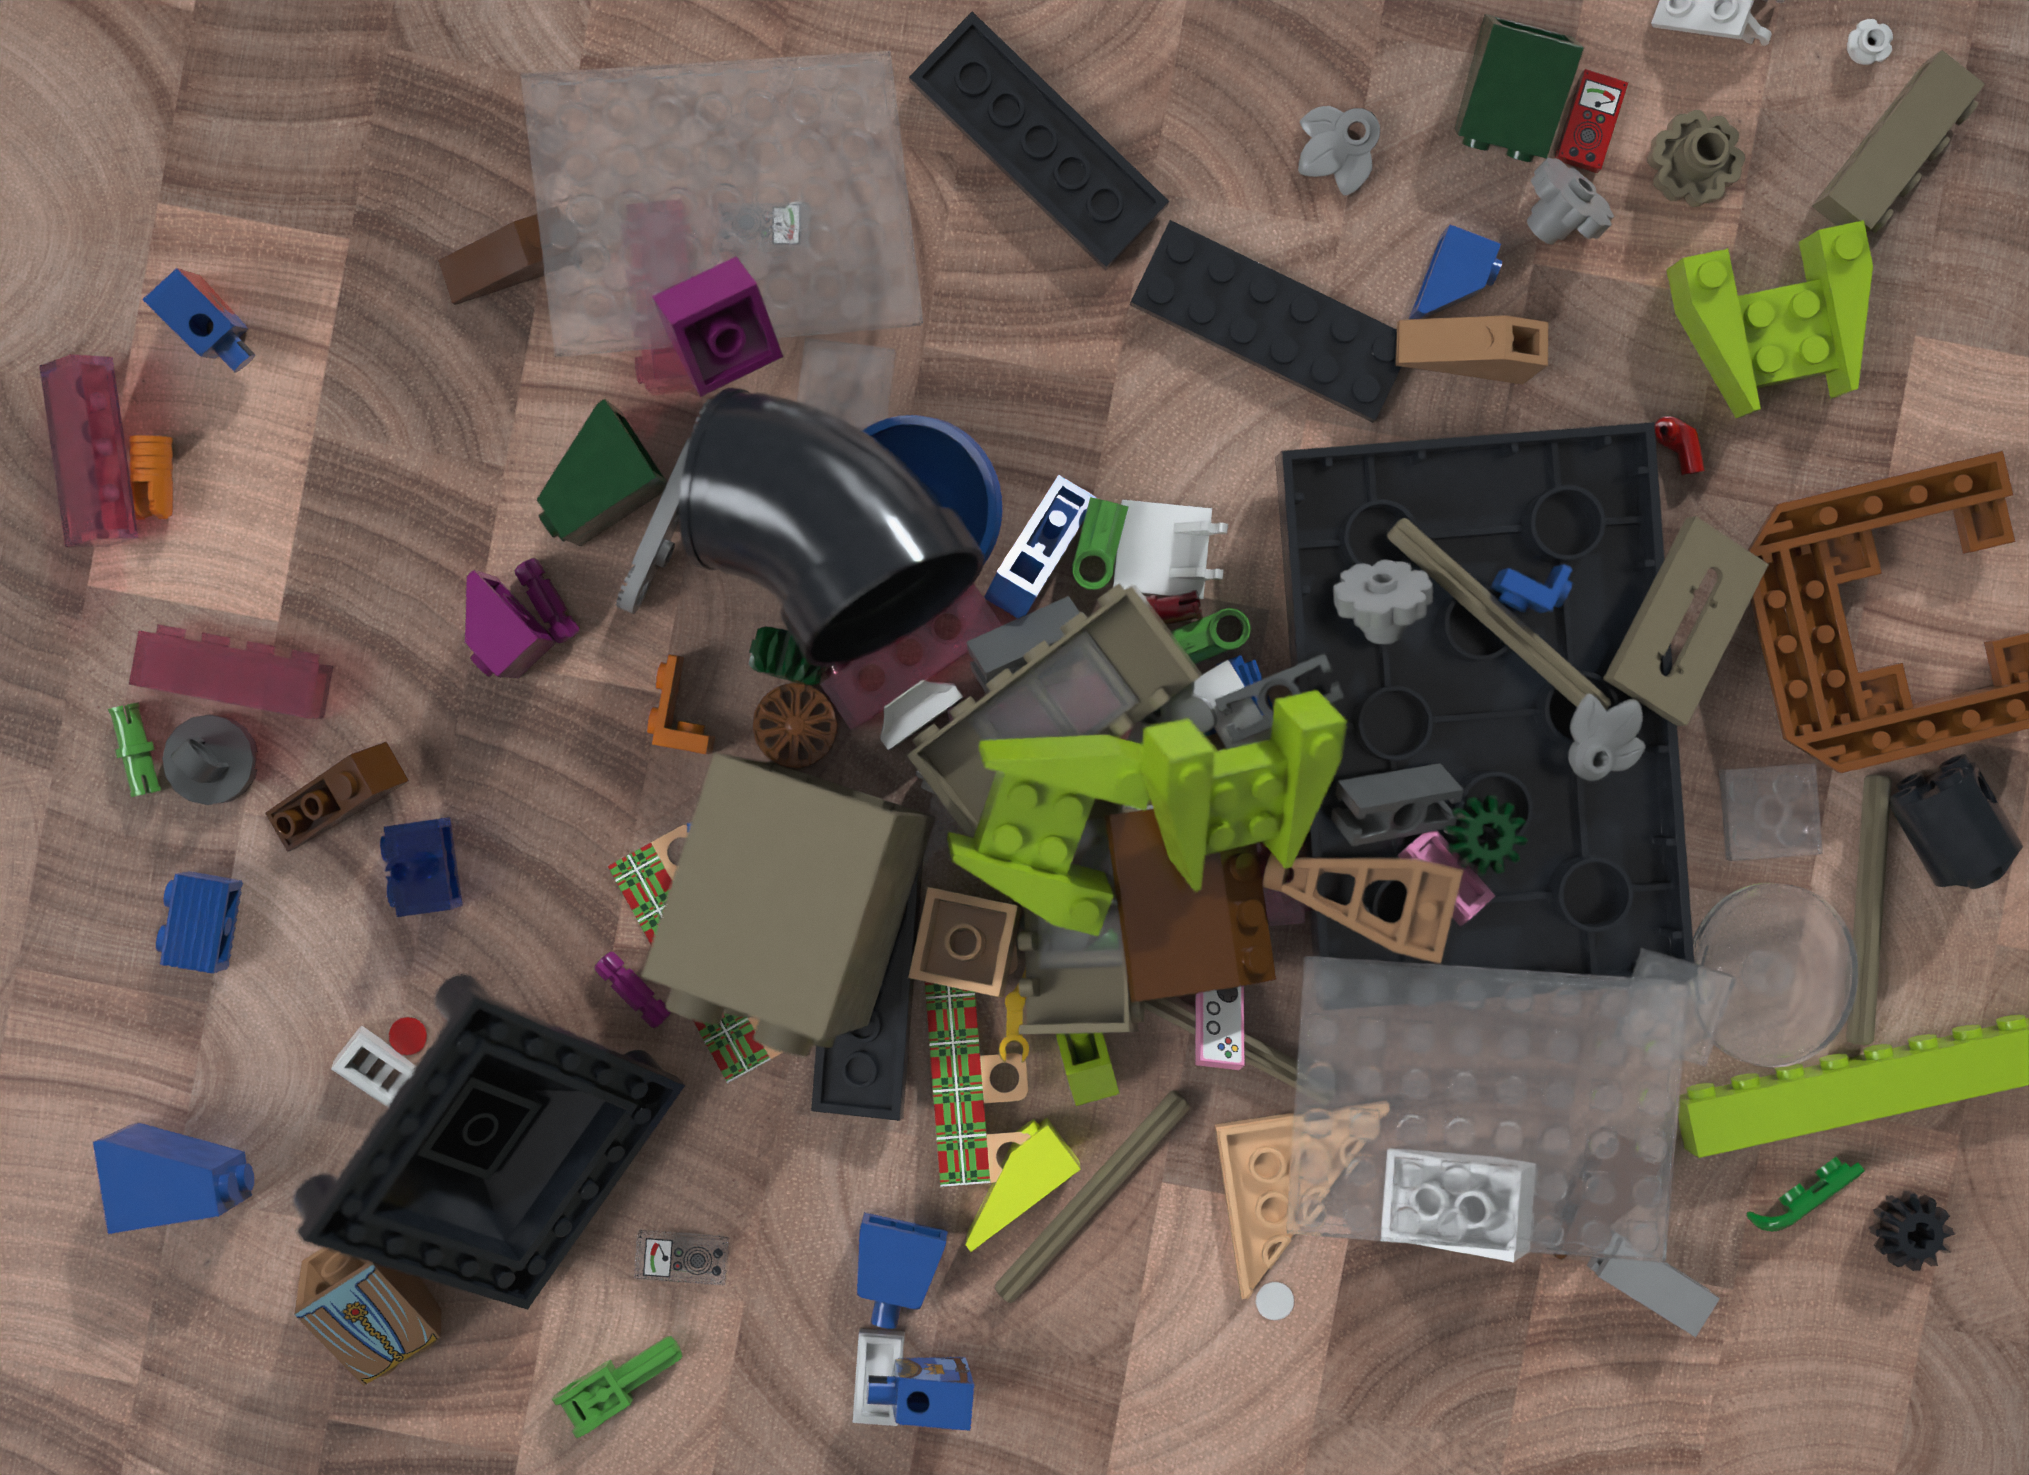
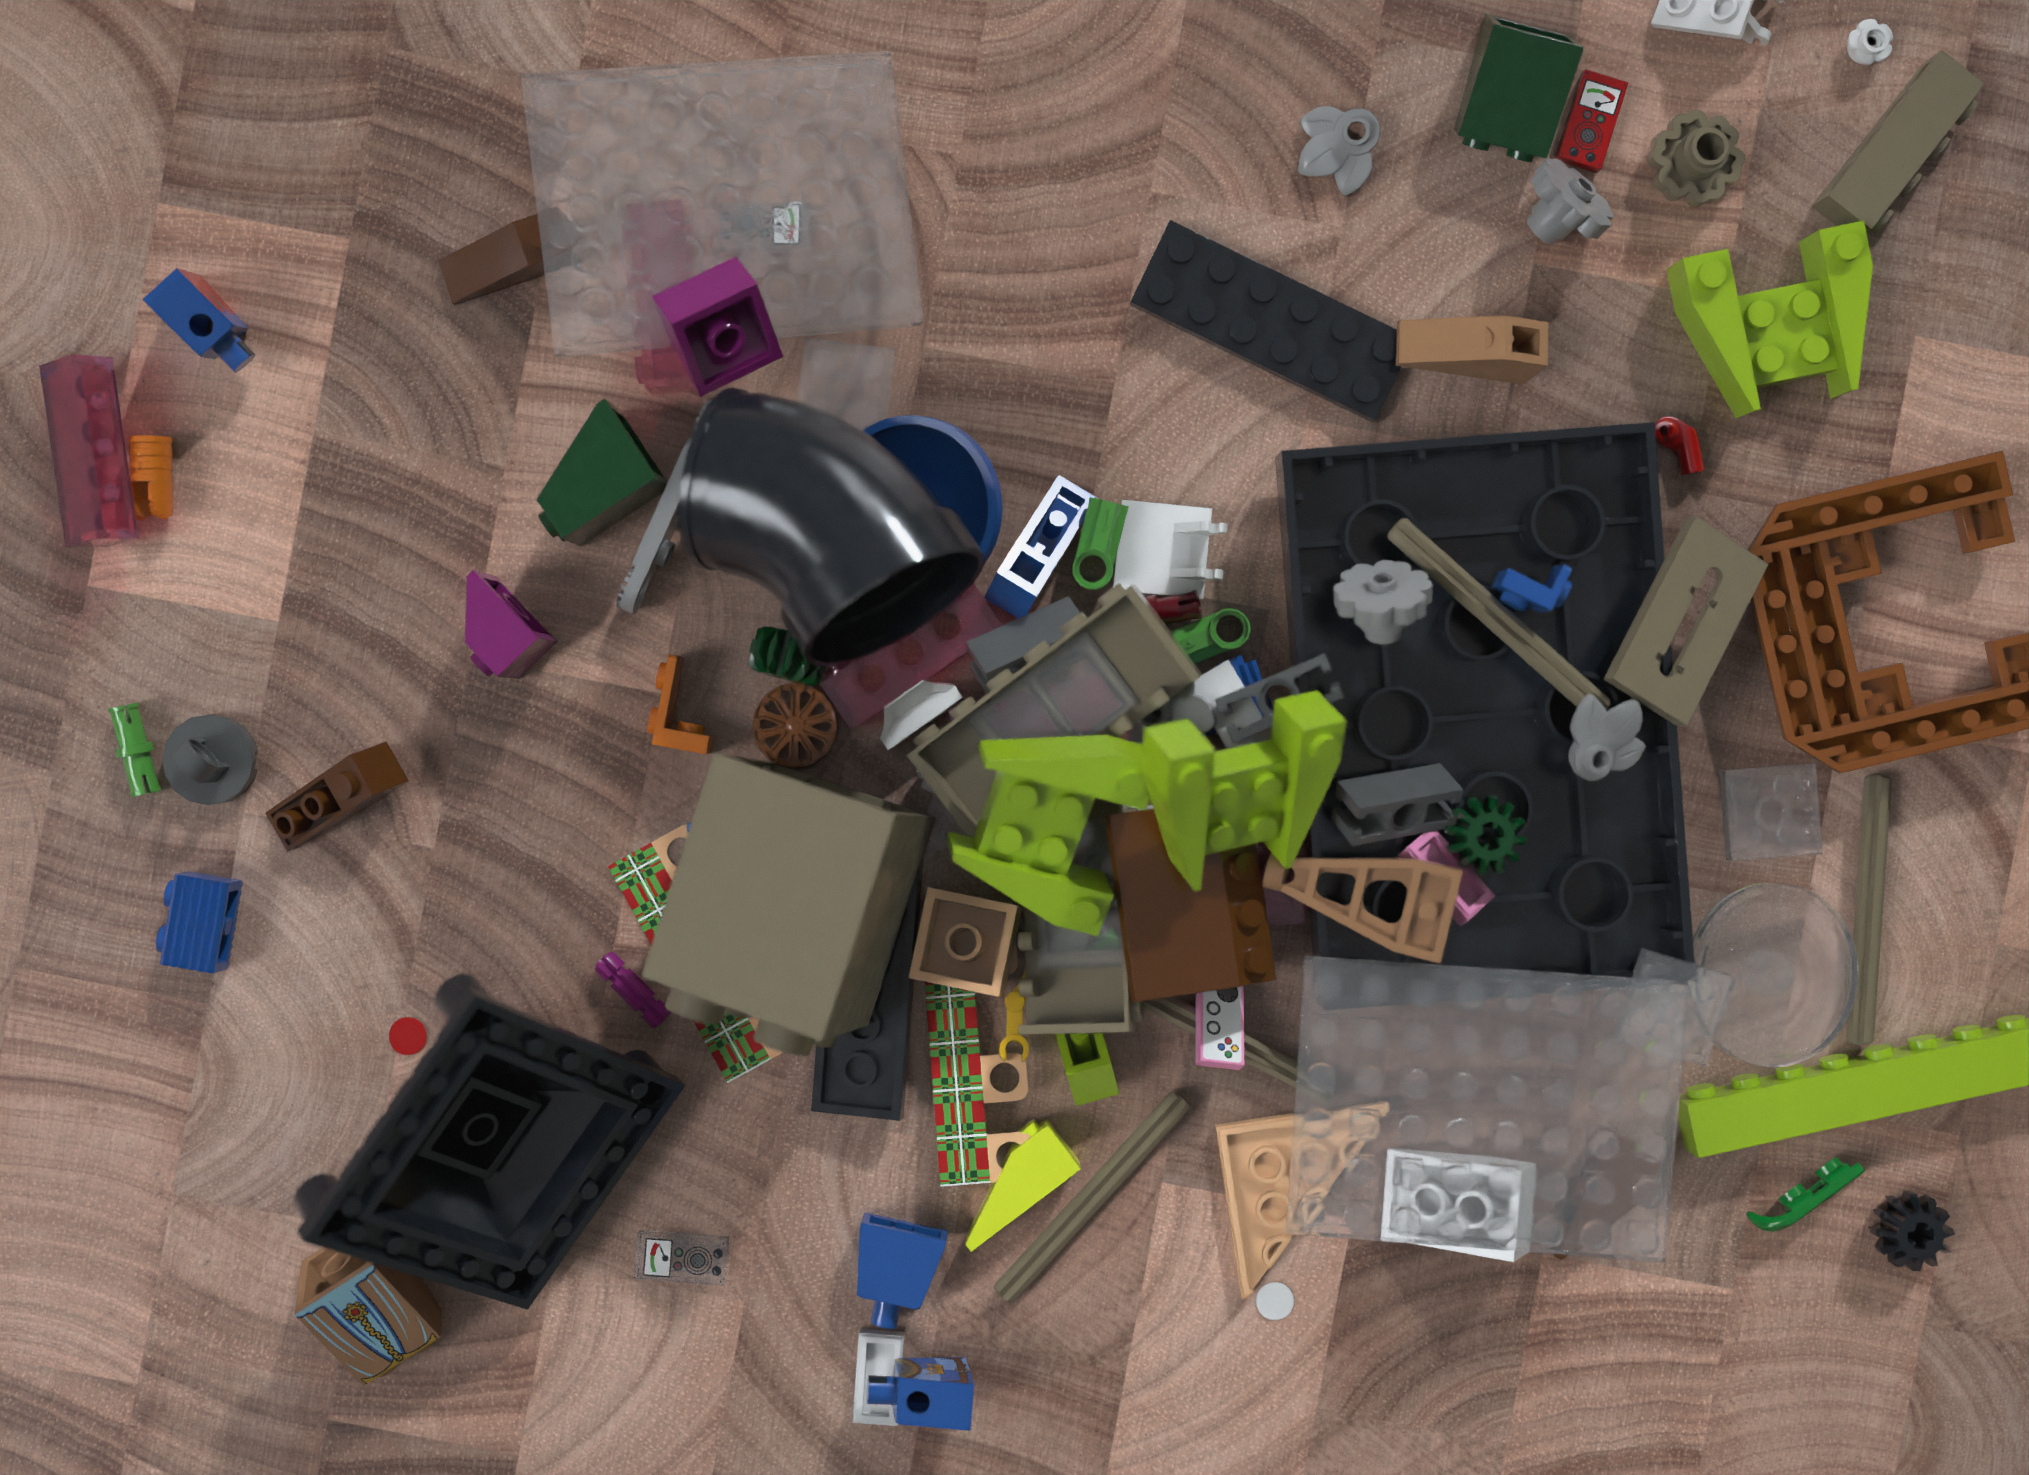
(167, 1178): blue slope -> none
(231, 674): clear pink brick -> none
(358, 1074): white slope -> none
(421, 867): clear blue brick -> none
(546, 600): magenta axle -> none
(607, 1389): bright green connector -> none
(1038, 140): black plate -> none
(1457, 271): blue slope -> none
(1659, 1289): light grey piece -> none
(1956, 825): black cylinder -> none

